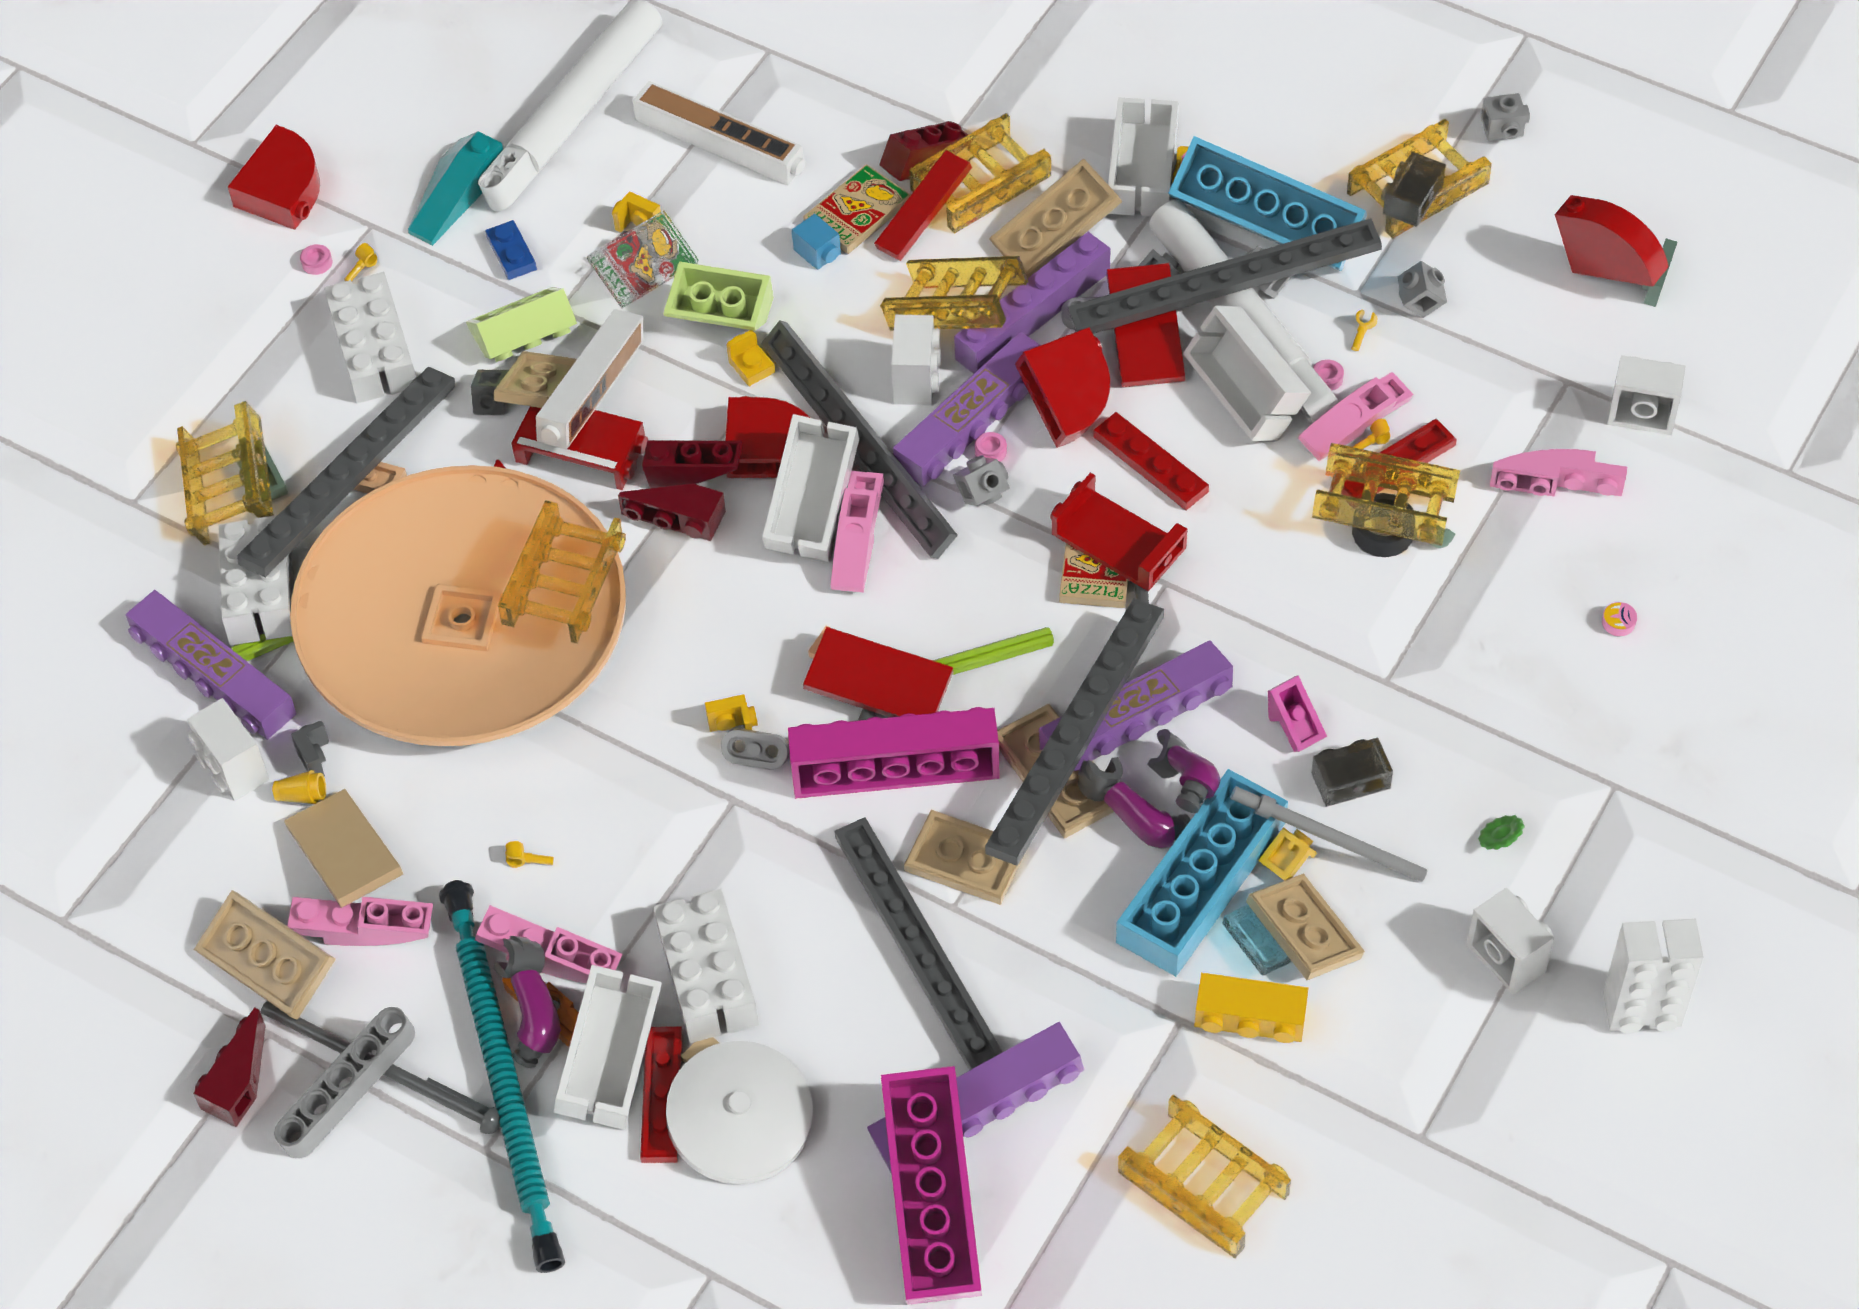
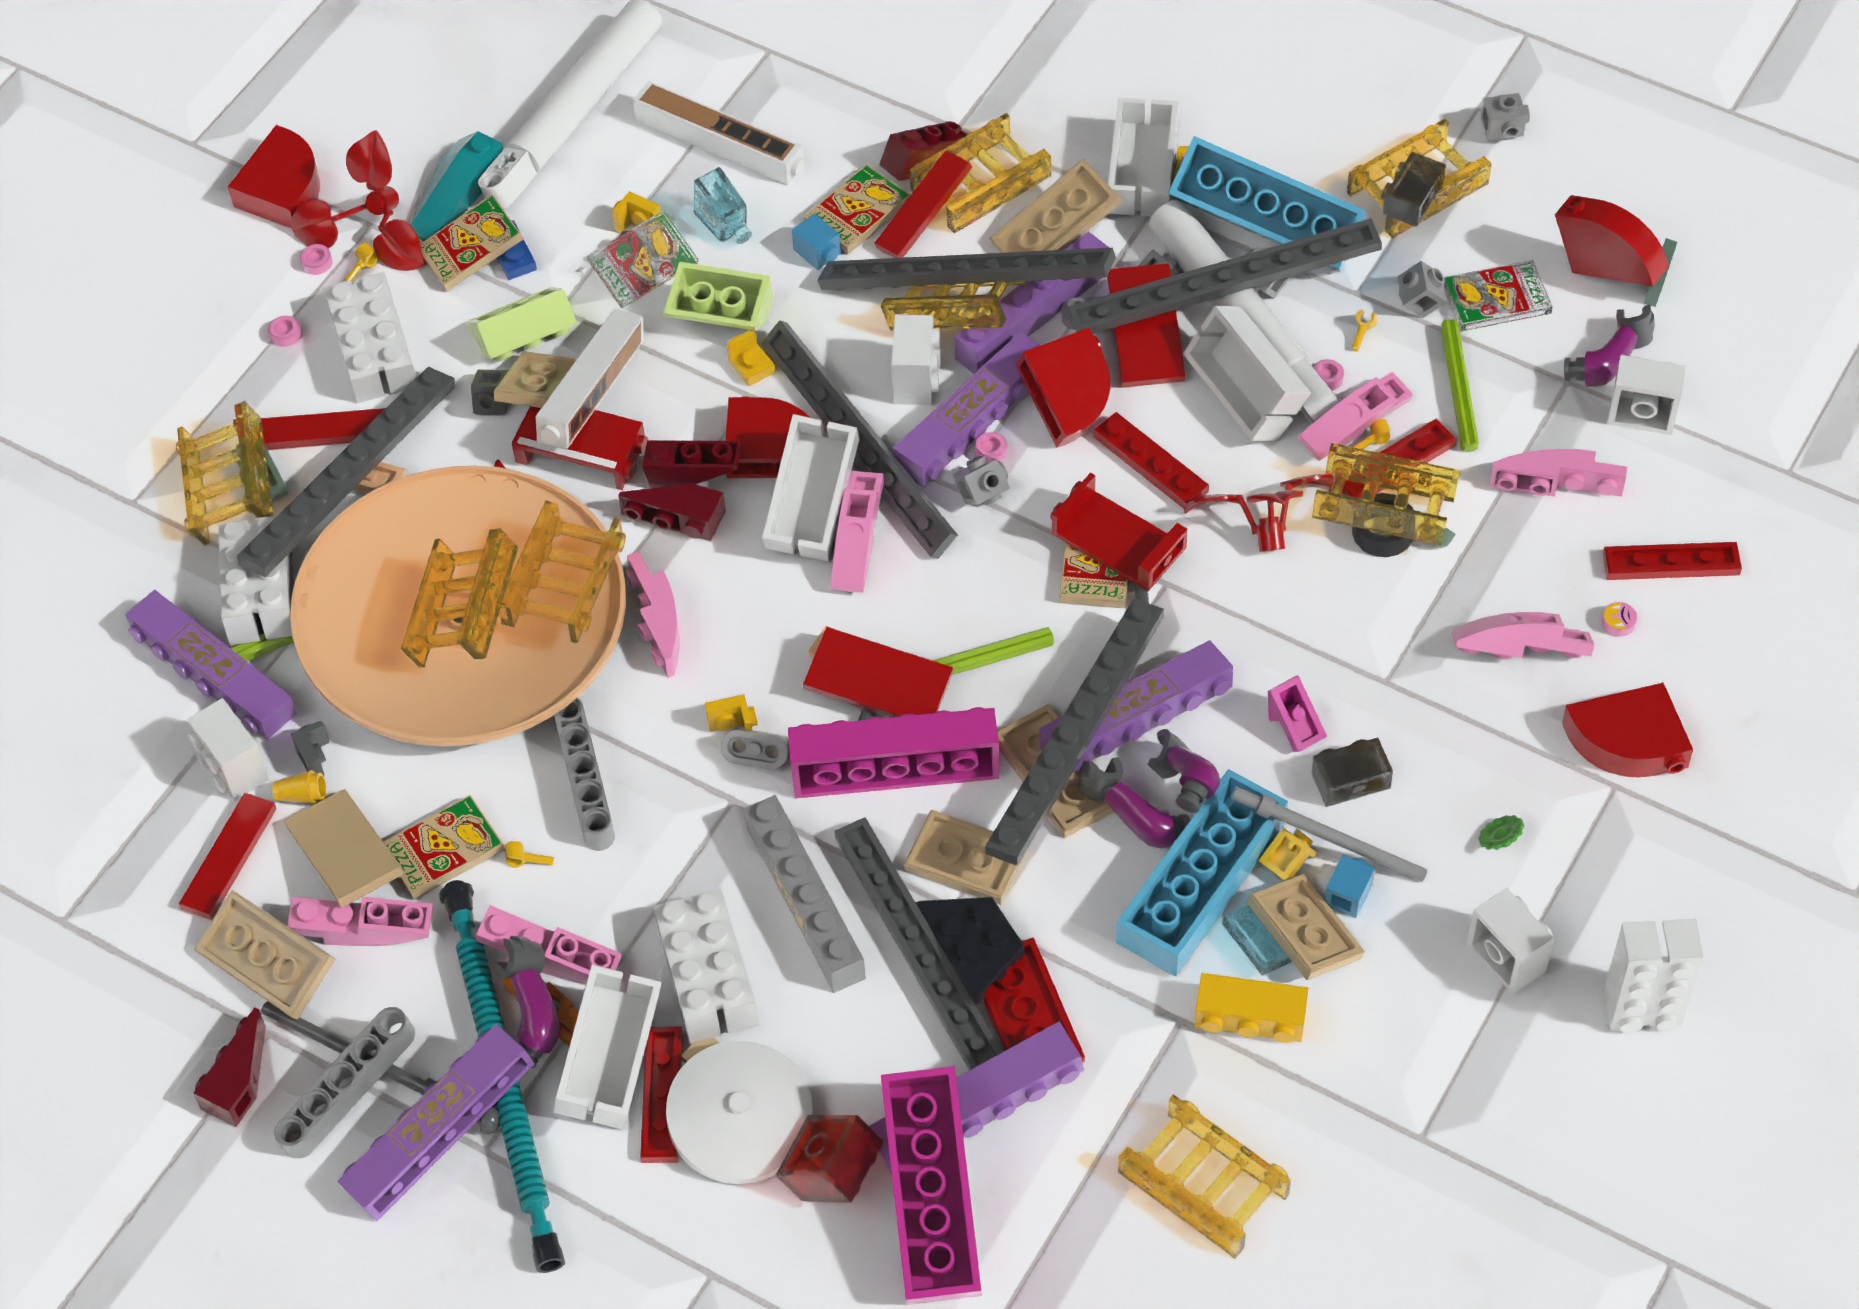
(227, 856): none -> red tile
(284, 331): none -> bright pink tile
(316, 428): none -> red tile
(369, 163): none -> red plant
(435, 1122): none -> medium lavender brick
(443, 846): none -> tile
(470, 242): none -> tile
(478, 613): none -> clear yellow fence
(587, 785): none -> light grey beam
(657, 613): none -> bright pink slope
(721, 207): none -> clear light blue torso
(805, 894): none -> light grey brick
(829, 1158): none -> clear red brick
(967, 268): none -> dark grey plate
(974, 939): none -> black wing
(1026, 1001): none -> red tile
(1270, 529): none -> red plant
(1349, 885): none -> dark azure brick
(1459, 385): none -> lime axle
(1497, 295): none -> tile
(1509, 633): none -> bright pink slope
(1601, 365): none -> piece
(1630, 732): none -> red brick
(1672, 560): none -> red tile

